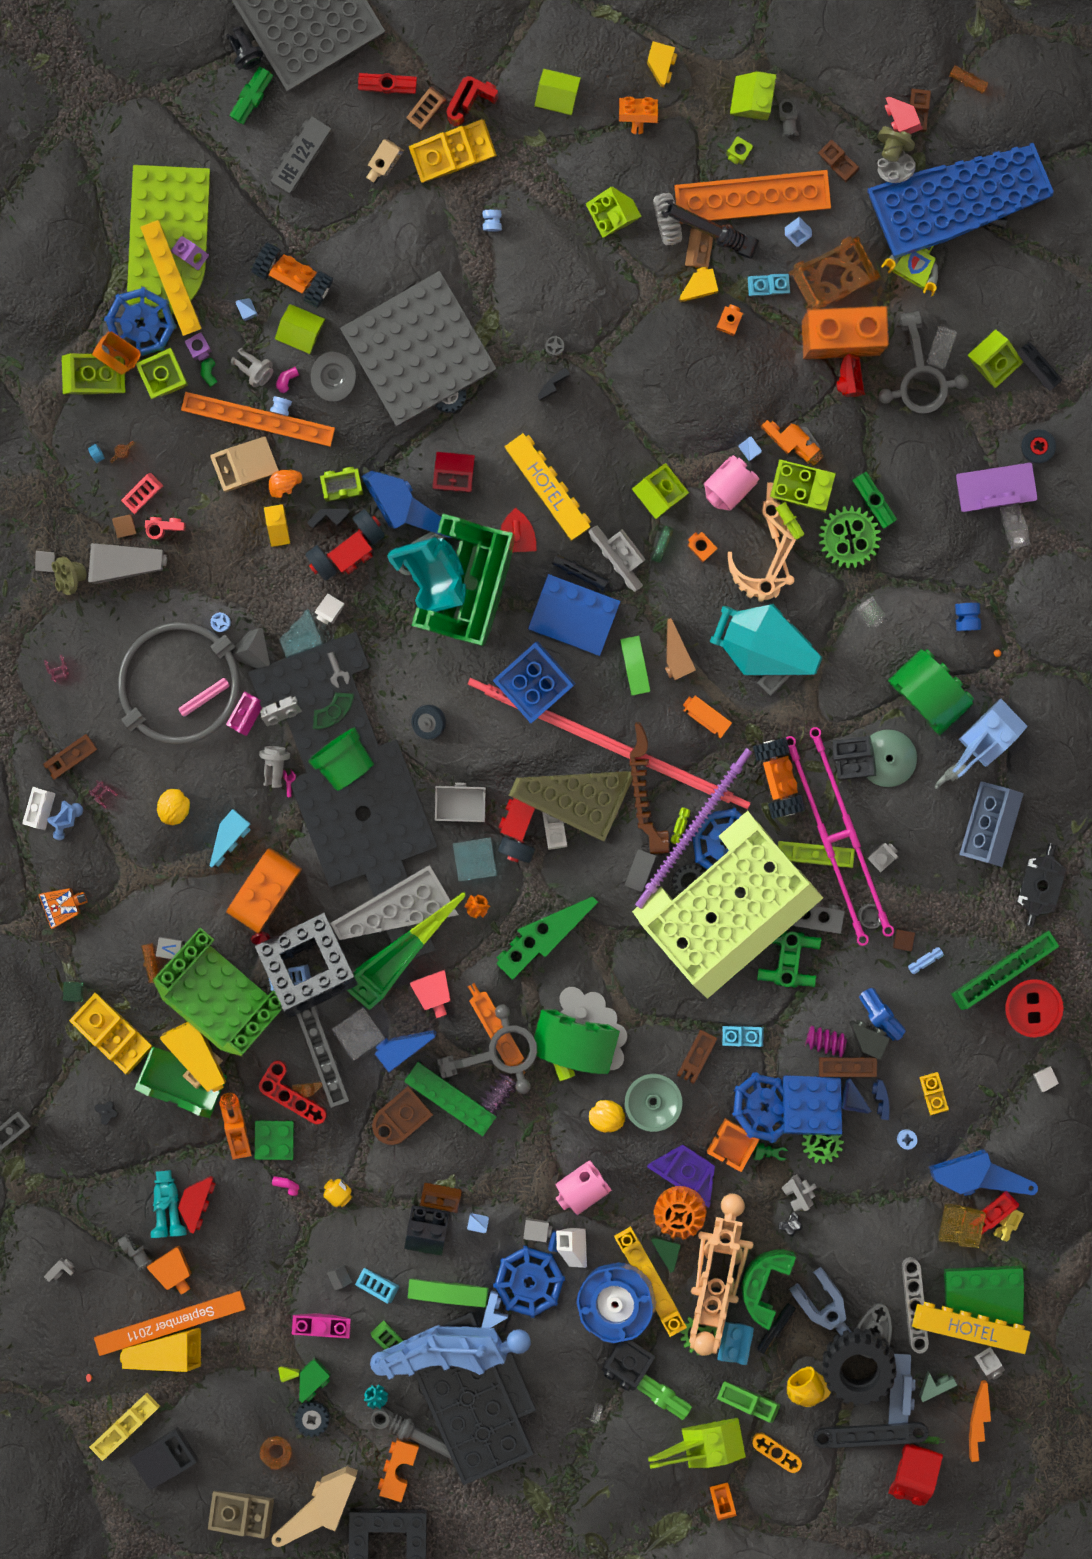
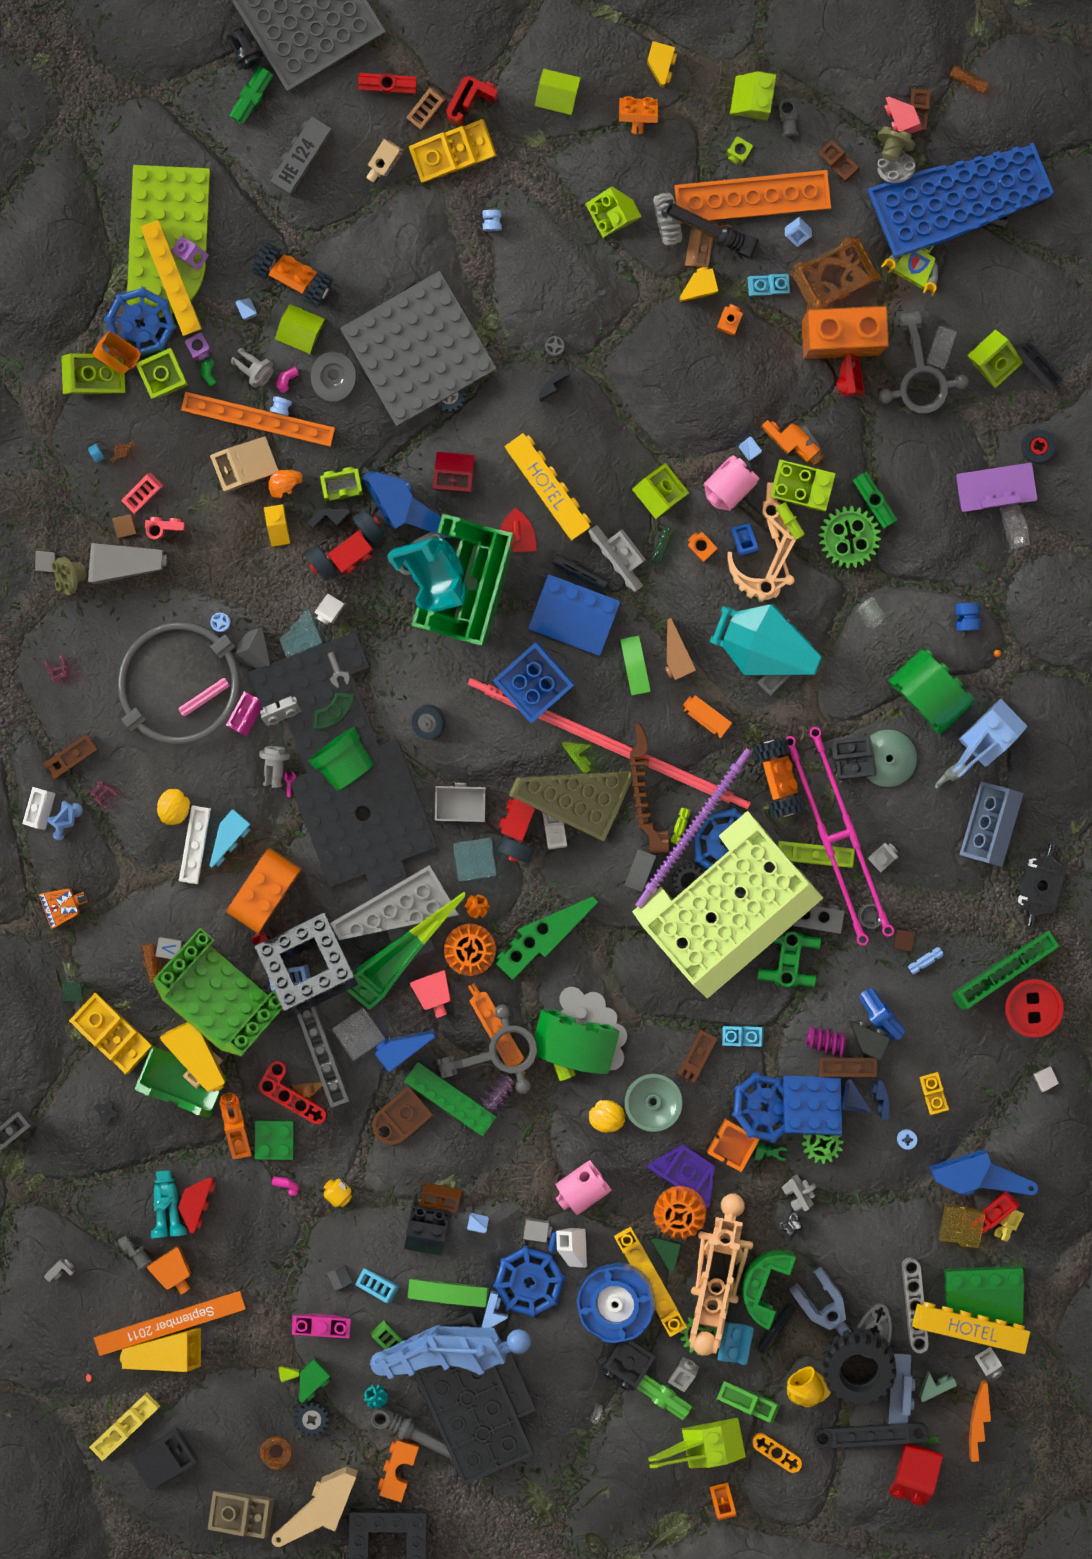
(195, 844): none -> white tile
(472, 931): none -> orange gear
(574, 750): none -> clear neon green slope
(684, 1374): none -> light grey bracket
(744, 540): none -> blue slope

